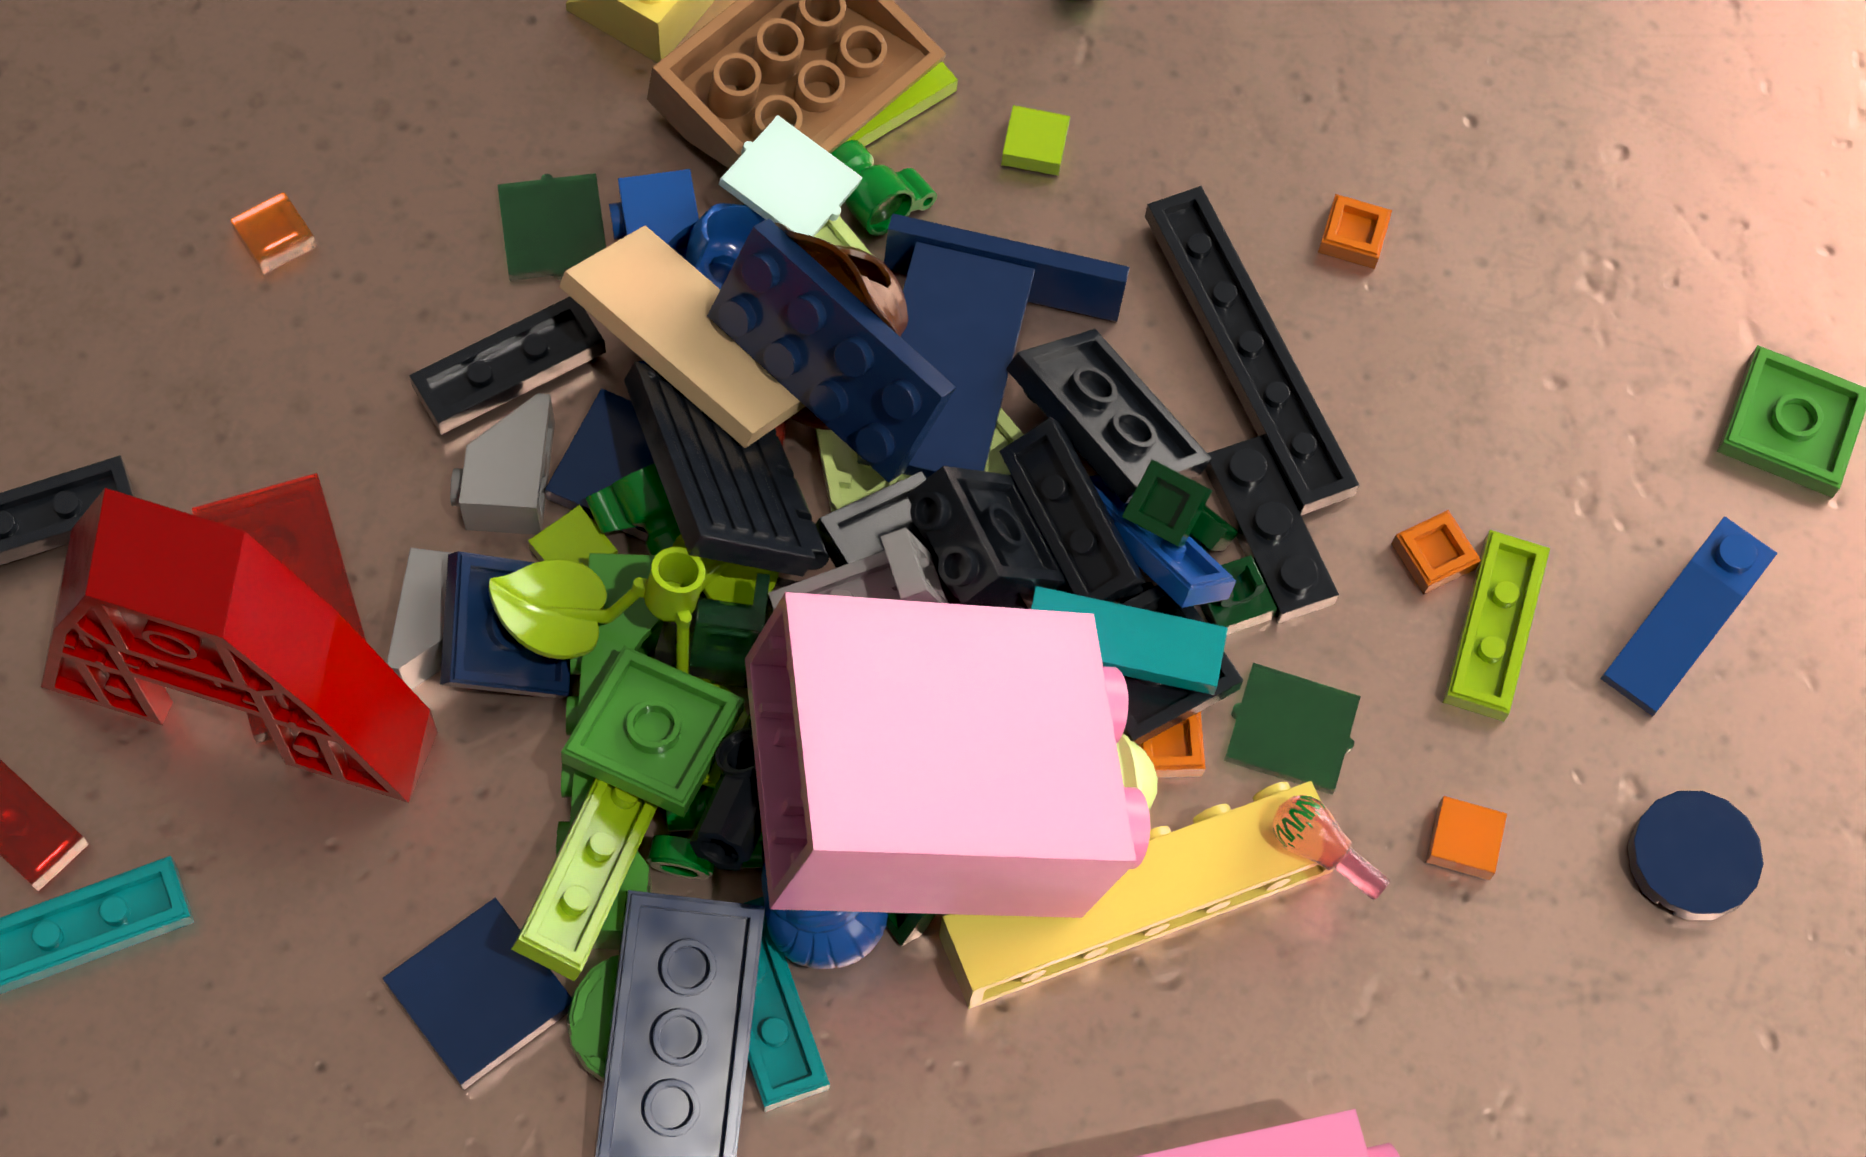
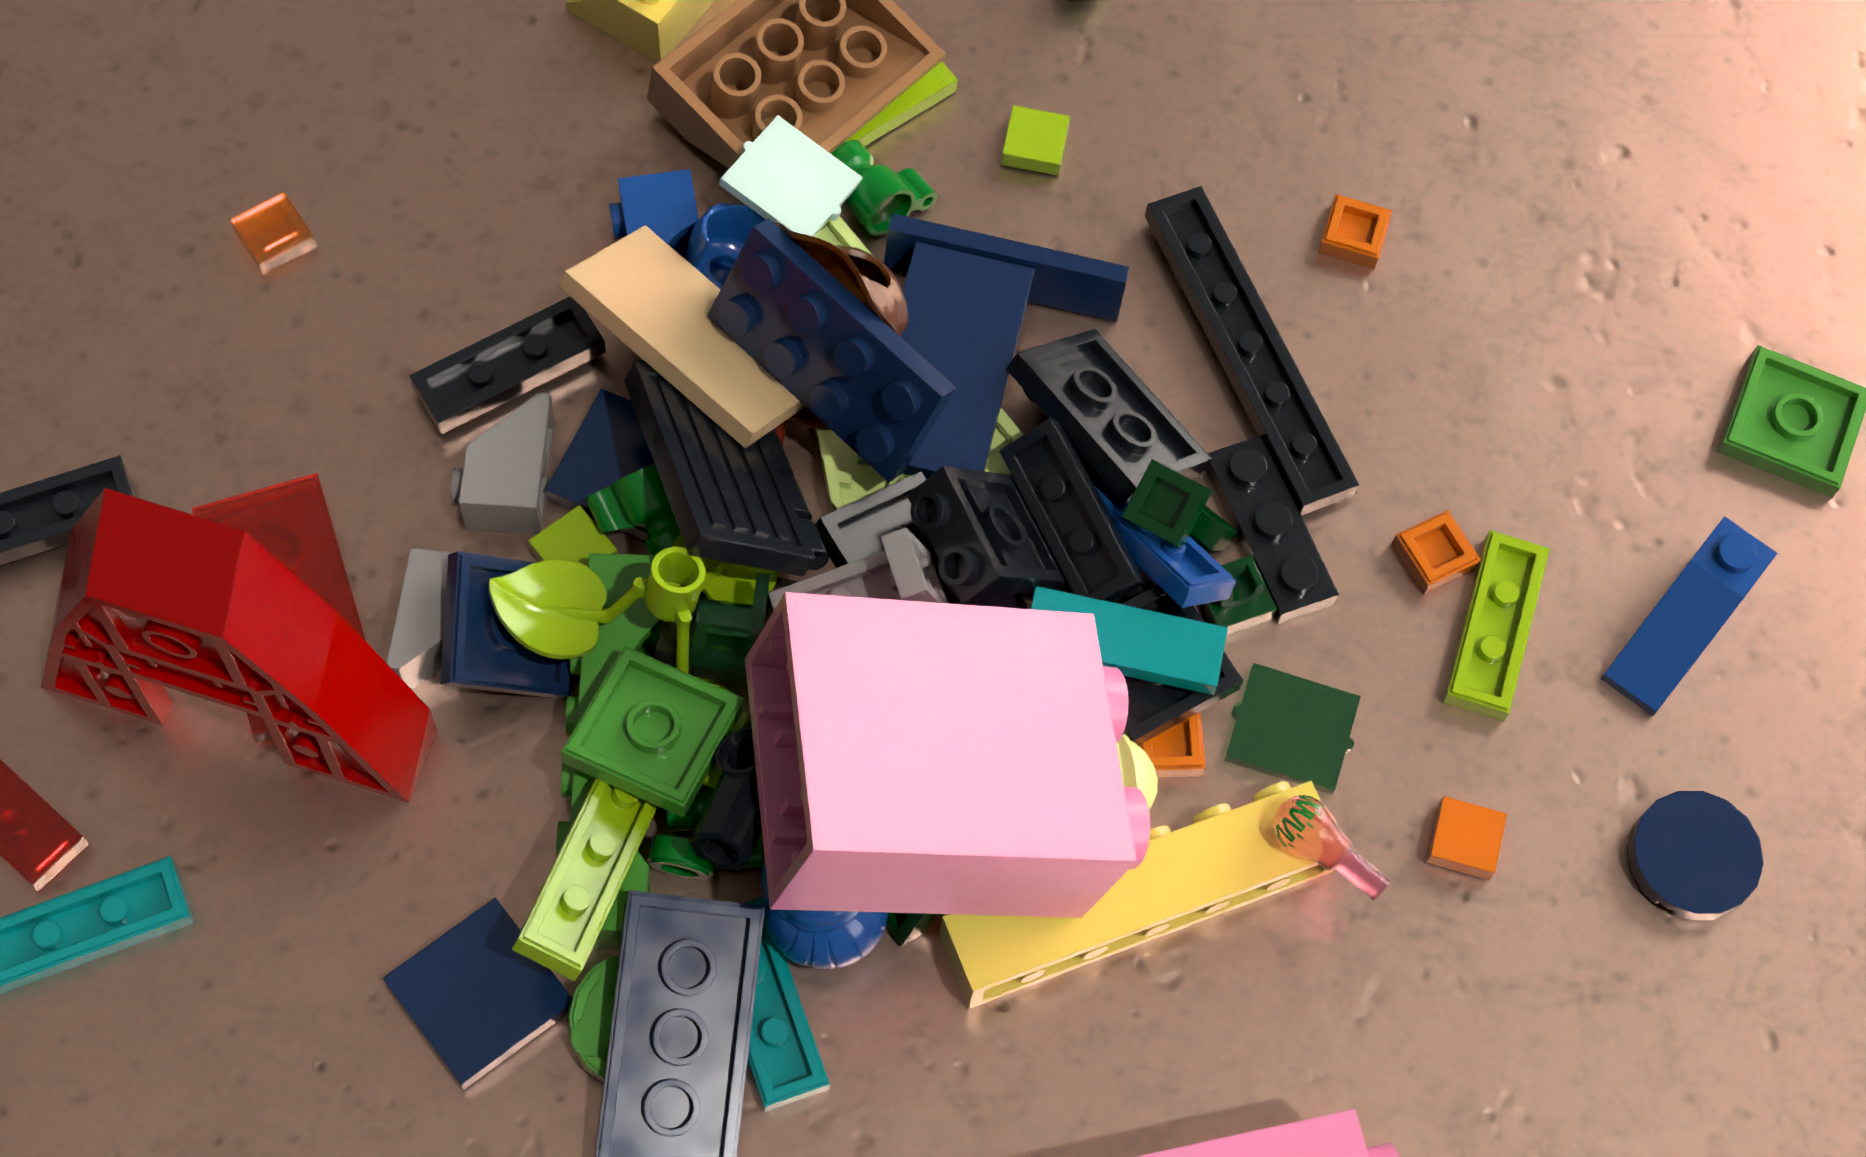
(550, 224): clear green piece -> none

